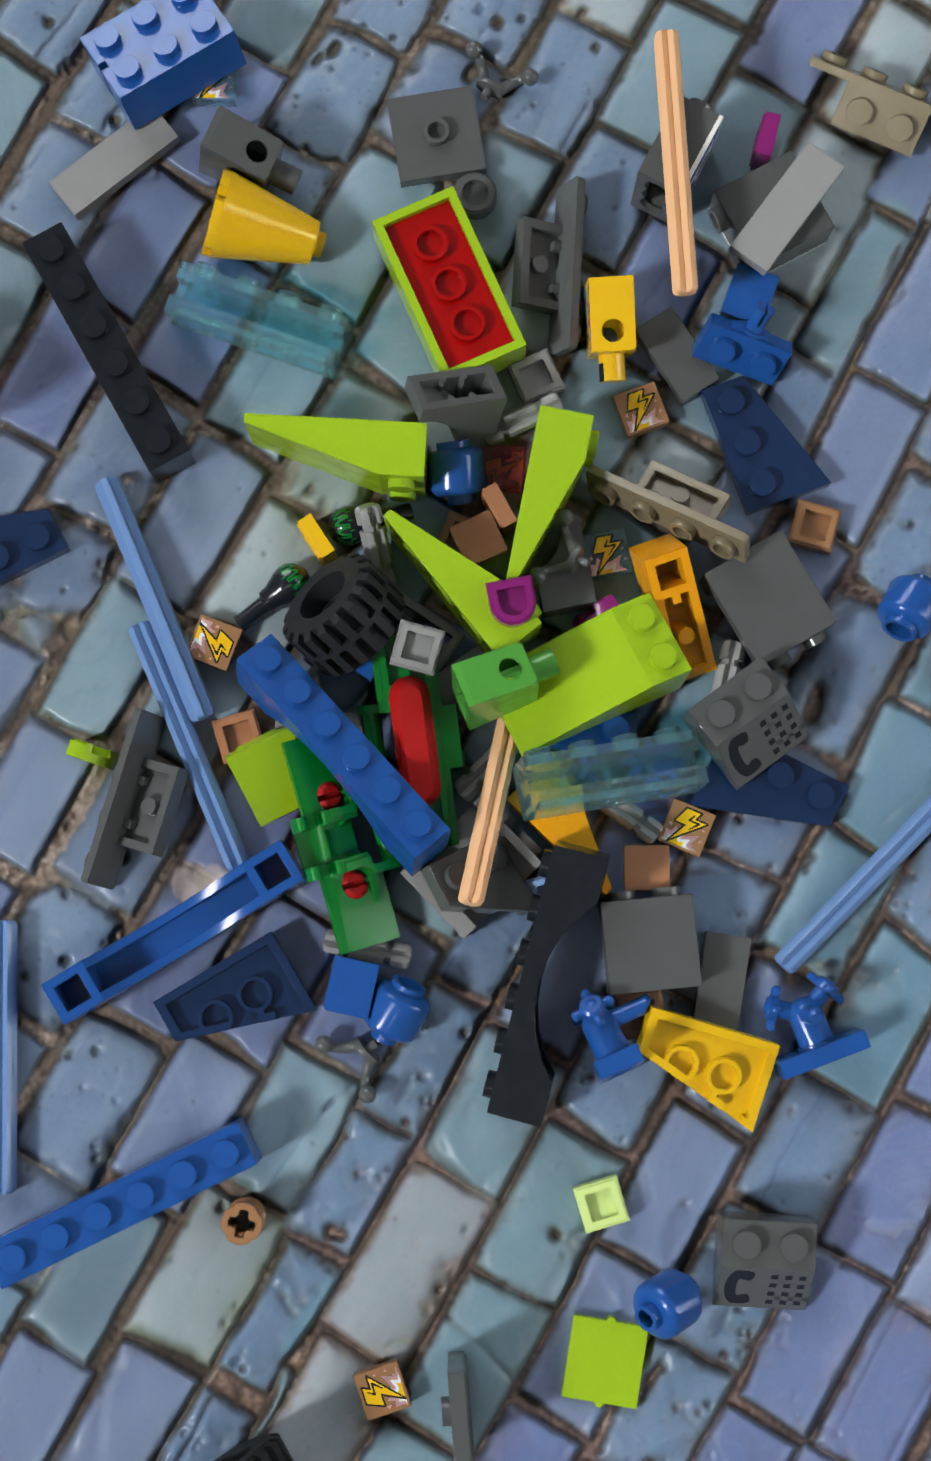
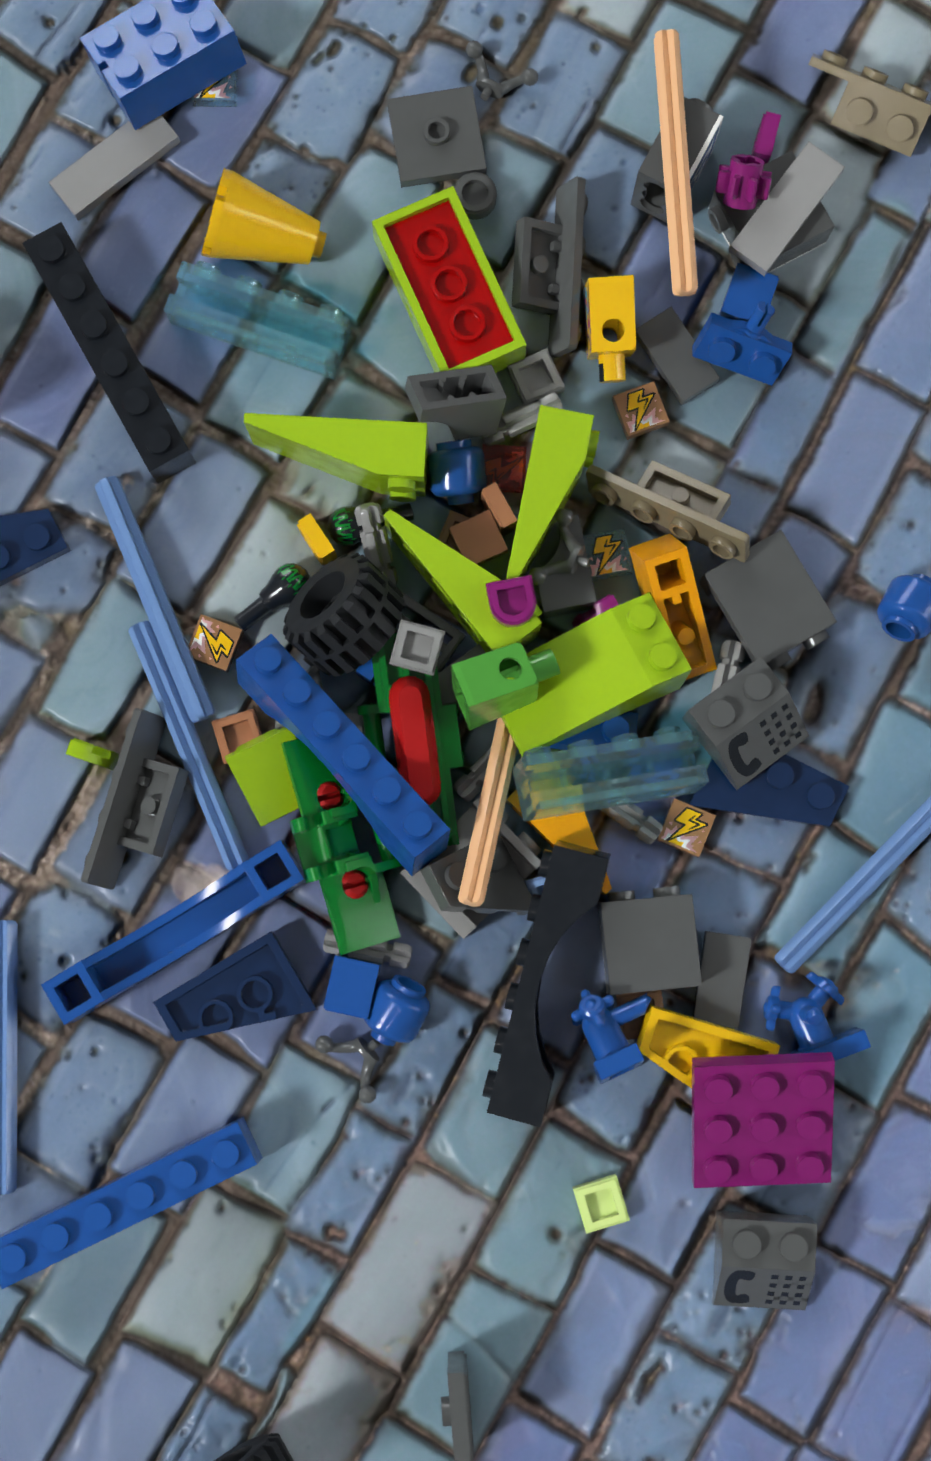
(231, 1226): medium nougat bush -> none
(247, 150): dark grey torso -> none
(382, 1389): tile -> none
(604, 1361): lime piece -> none
(645, 867): nougat tile -> none
(667, 1303): blue head -> none
(743, 182): none -> magenta gear
(758, 448): dark blue wing -> none
(762, 1119): none -> magenta plate
(814, 527): medium nougat tile -> none

